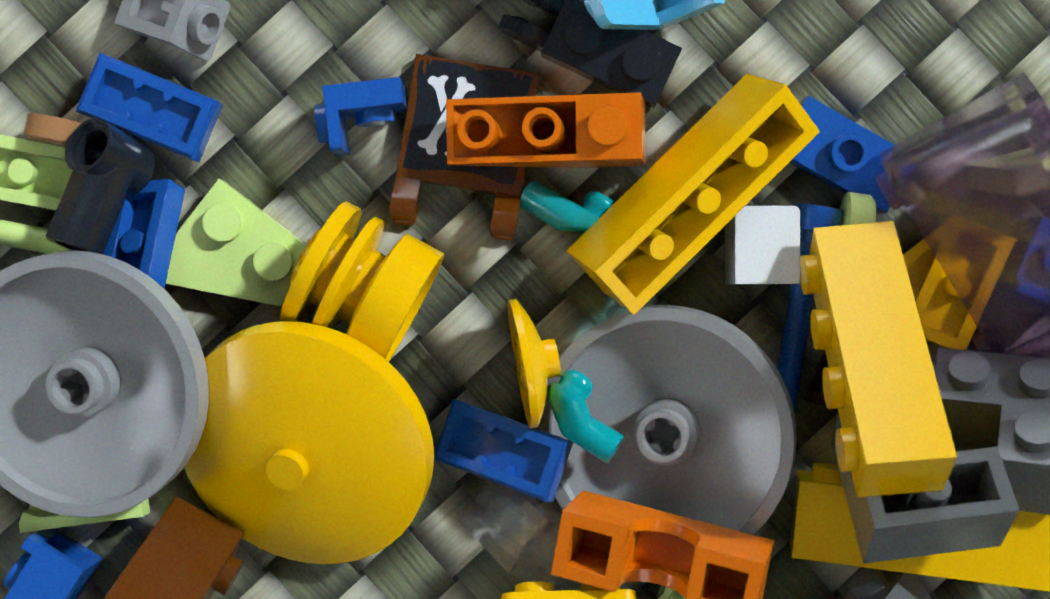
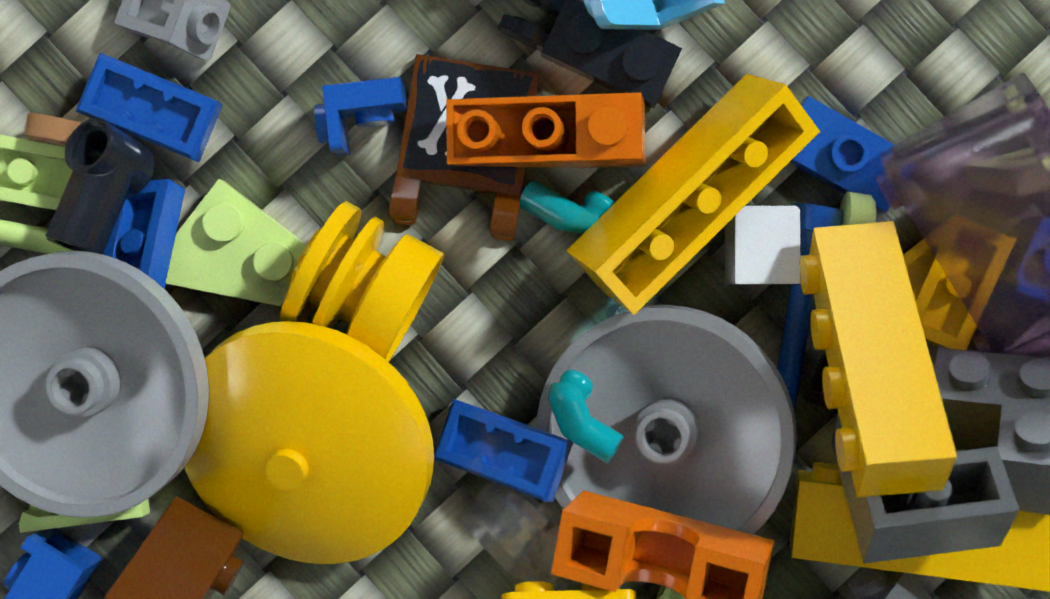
(535, 361): yellow dish -> none

